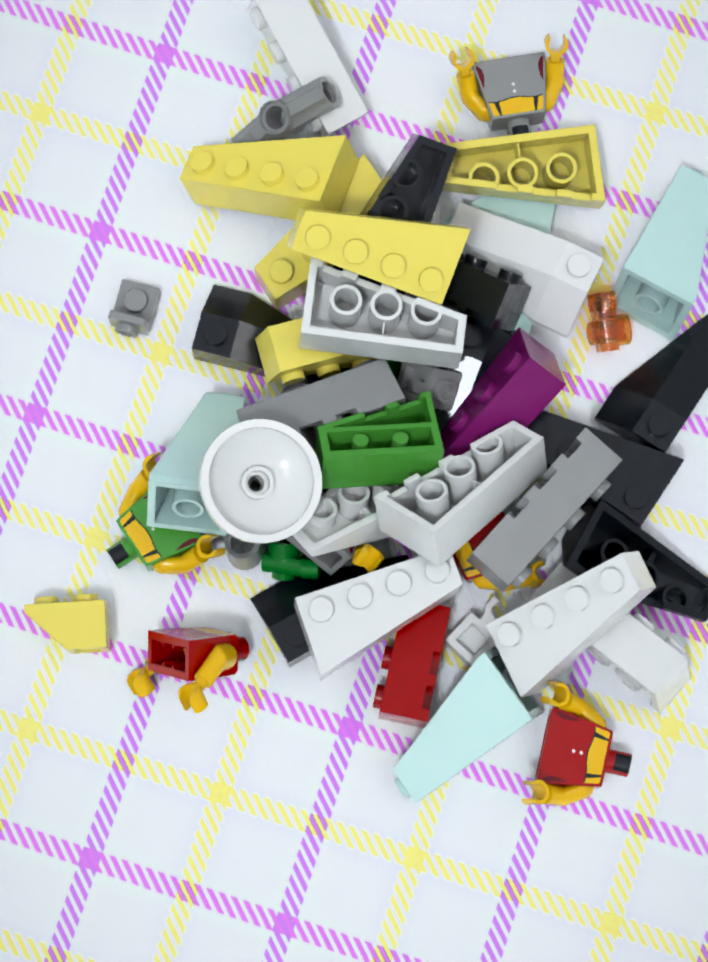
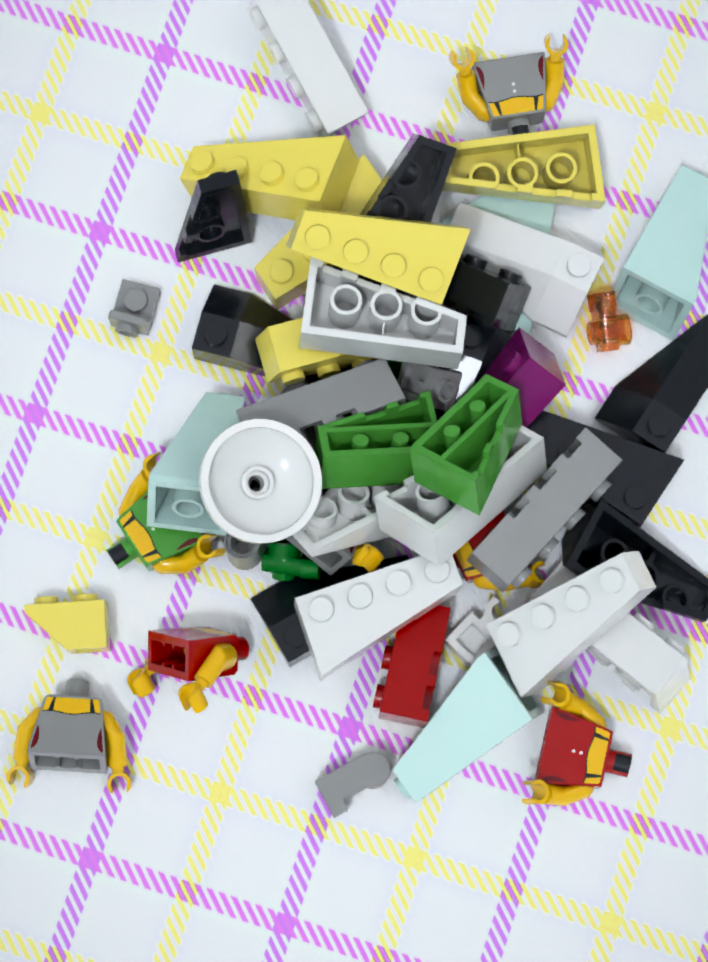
(70, 736): none -> torso
(214, 218): none -> black wing
(299, 108): light grey piece -> none
(364, 772): none -> light grey leg
(469, 444): none -> bright green wedge

